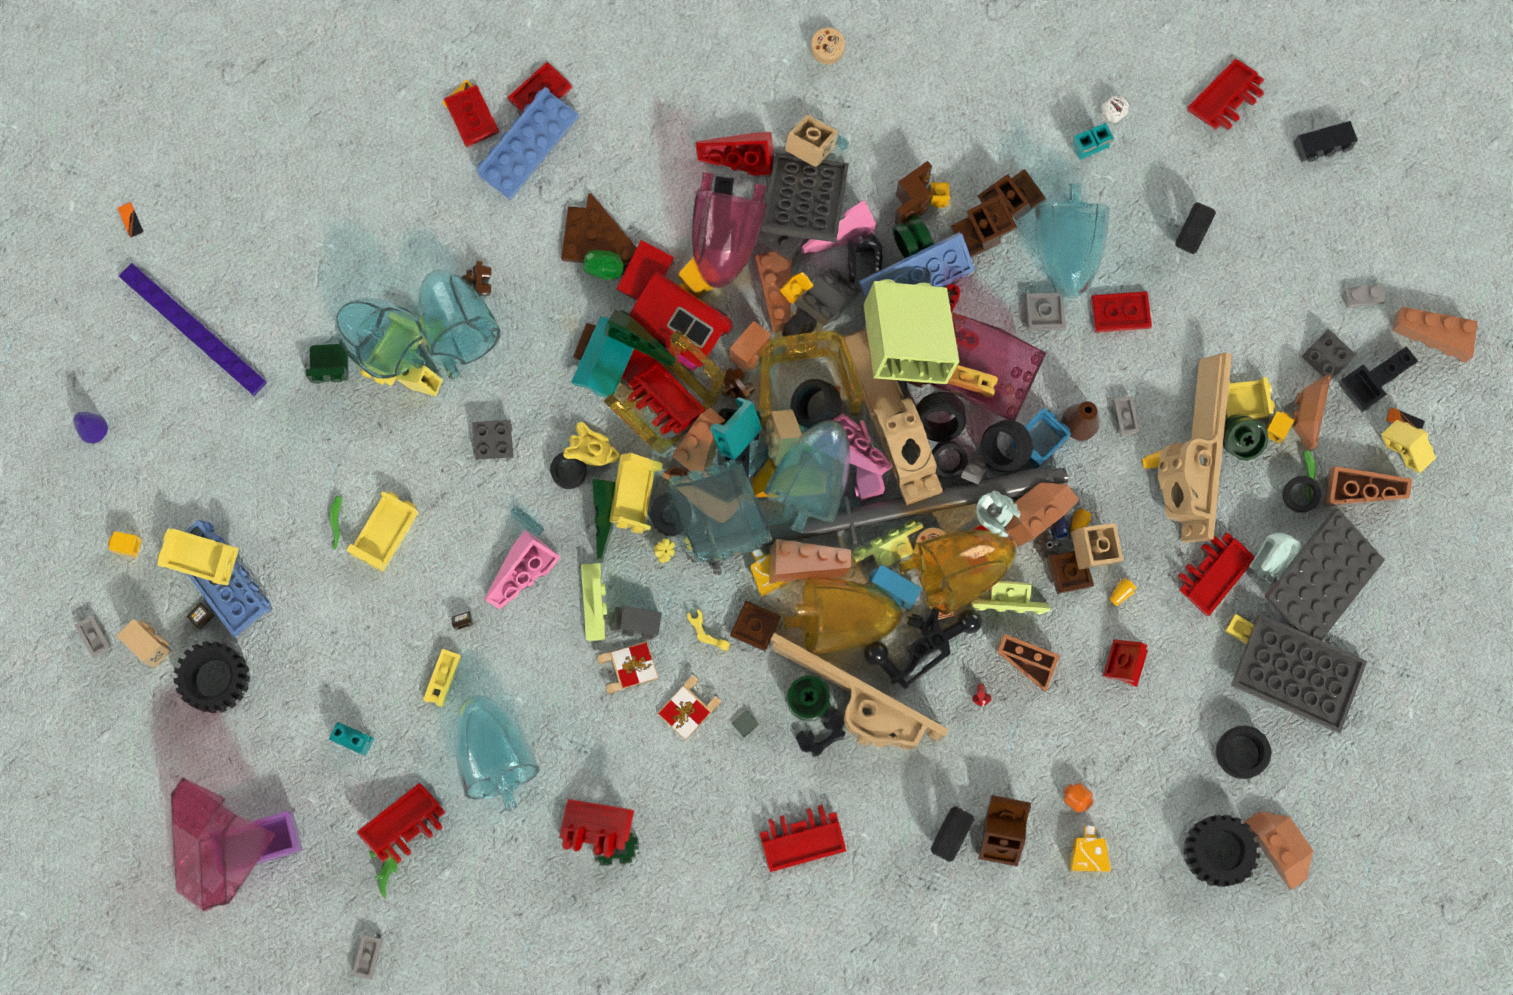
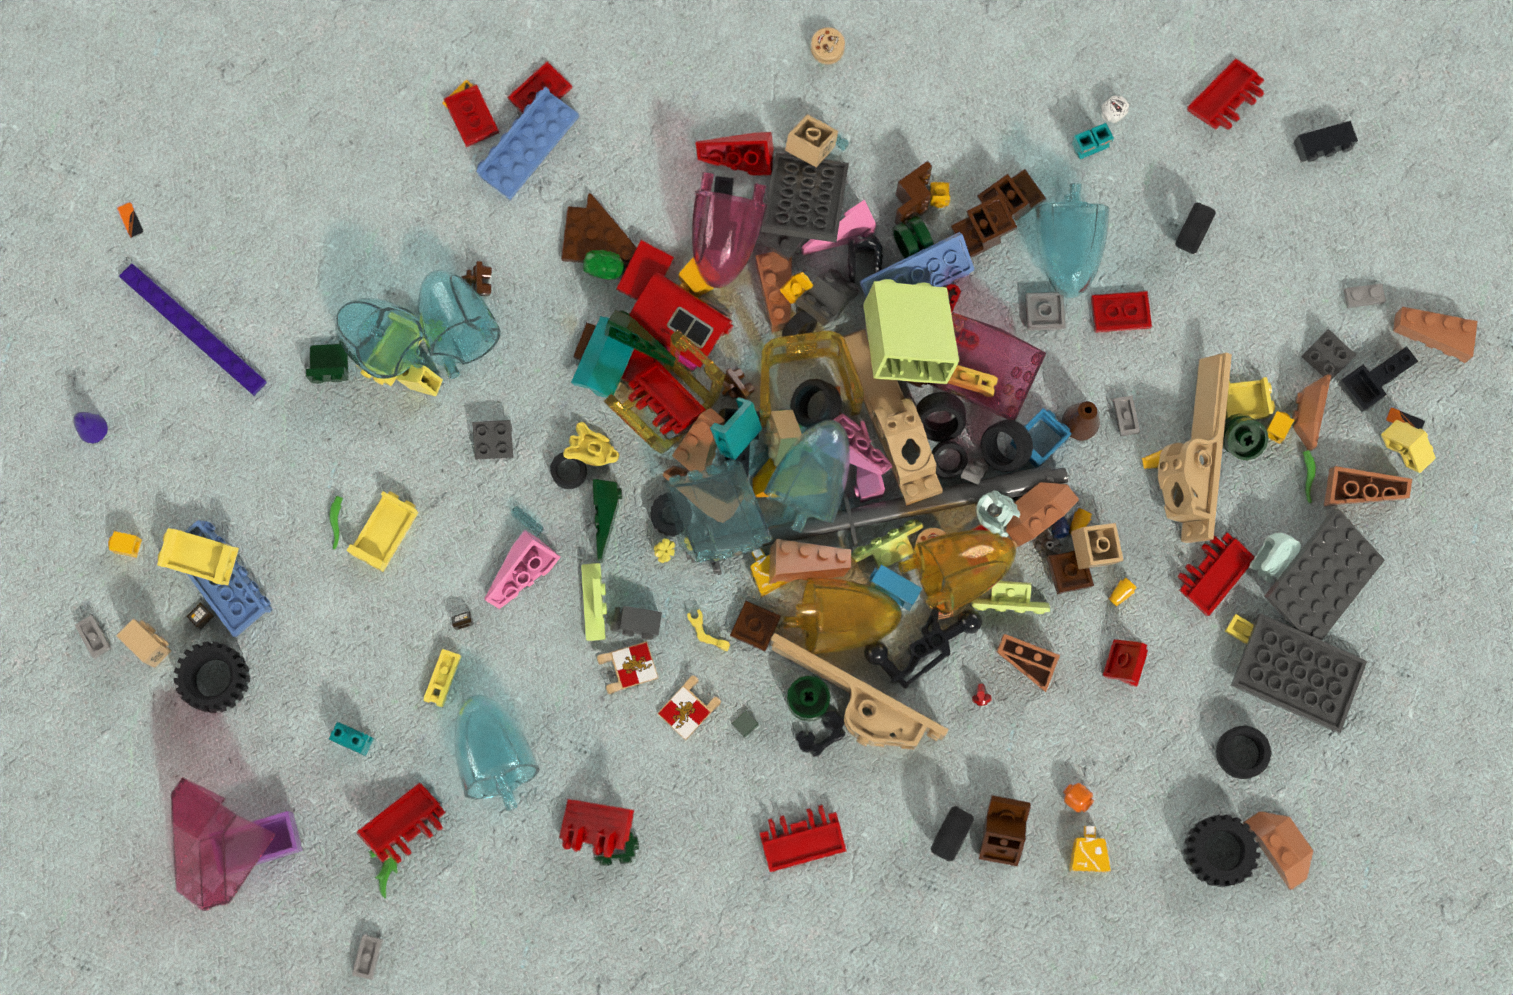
(633, 492): light yellow panel -> none
(749, 347): nougat brick -> none
(915, 621): black plate -> none
(1316, 494): black tyre -> none

